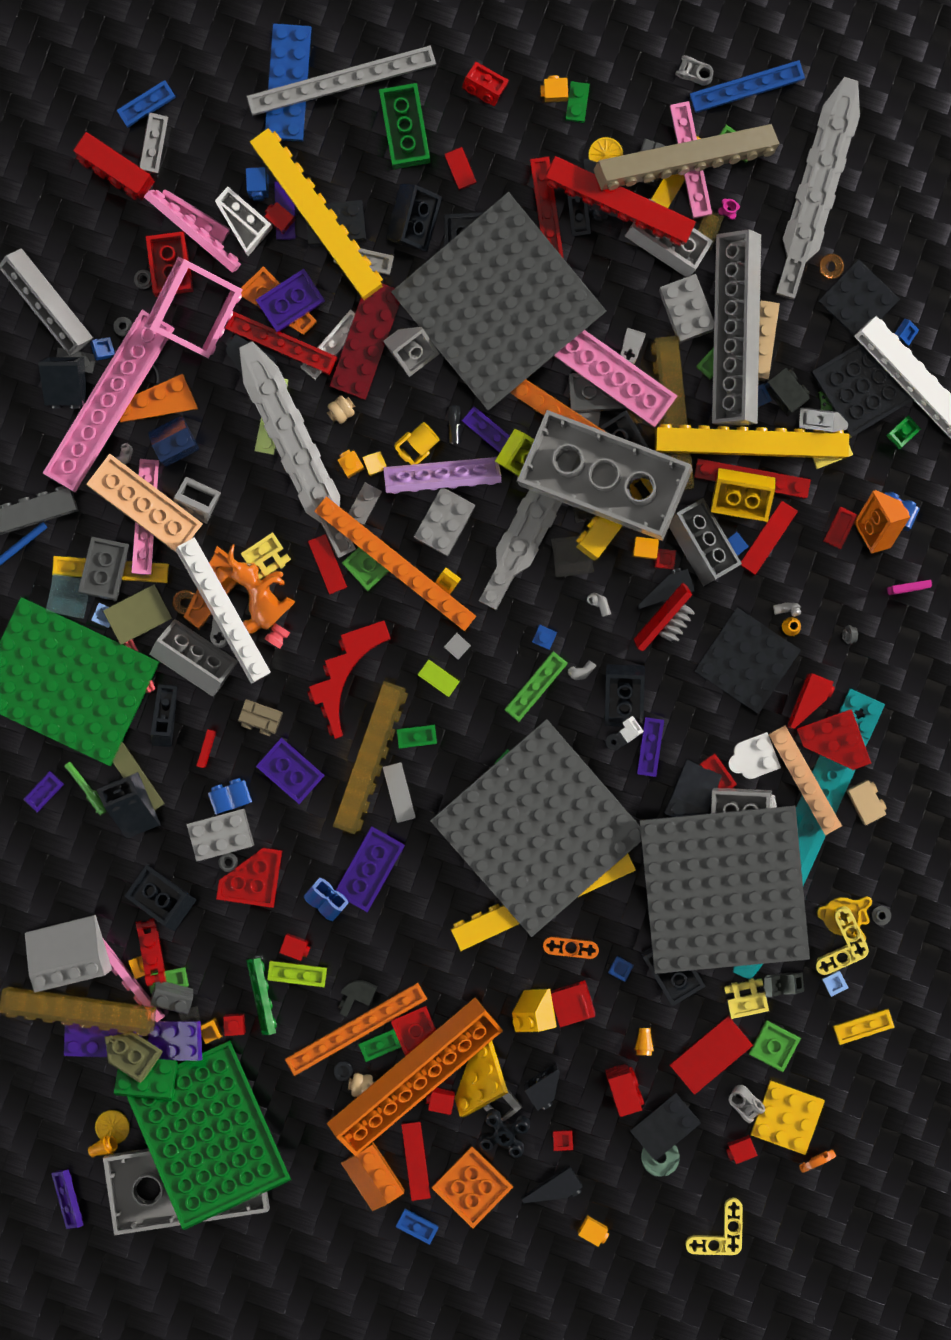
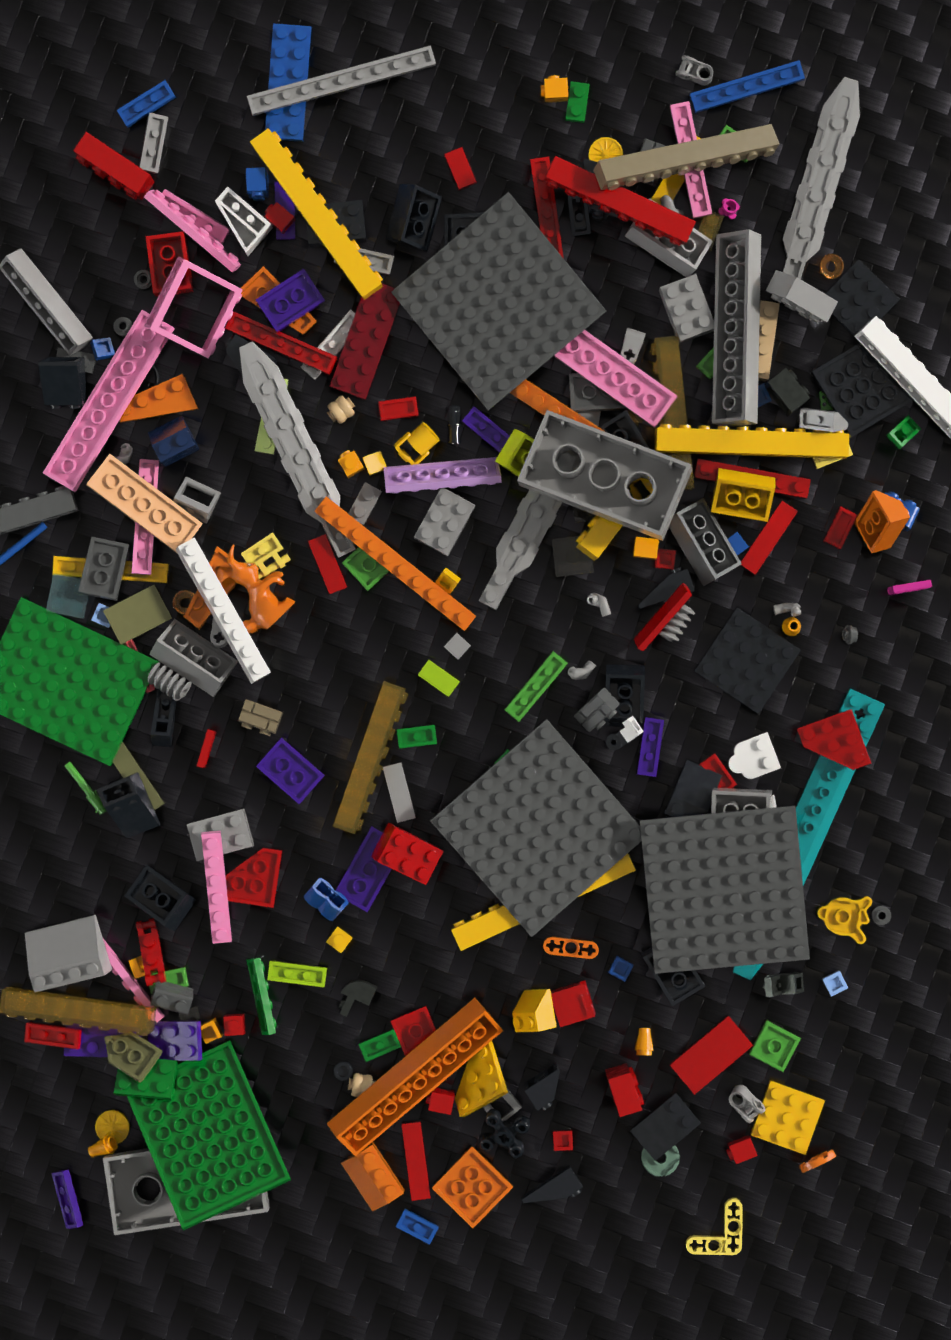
(43, 791): dark purple plate -> none
(53, 1035): none -> red tile
(168, 683): none -> light grey piece
(216, 886): none -> bright pink plate
(223, 866): dark grey plate -> none
(230, 797): blue brick -> none
(277, 635): coral wheel -> none
(295, 947): red brick -> none
(339, 939): none -> yellow plate
(355, 1029): orange tile -> none
(356, 644): red arch -> none
(398, 408): none -> red tile
(404, 126): green brick -> none
(407, 853): none -> red brick
(411, 348): light grey slope -> none
(484, 84): red bracket -> none
(544, 637): blue plate -> none
(593, 1231): light orange brick -> none
(596, 710): none -> dark grey brick
(667, 202): none -> light grey arm
(747, 1004): light yellow plate -> none
(801, 297): none -> light grey brick
(805, 780): light nougat plate -> none
(812, 695): red slope -> none
(848, 949): light yellow beam -> none
(863, 1026): yellow tile -> none
(866, 801): tan brick -> none
(906, 332): blue plate -> none

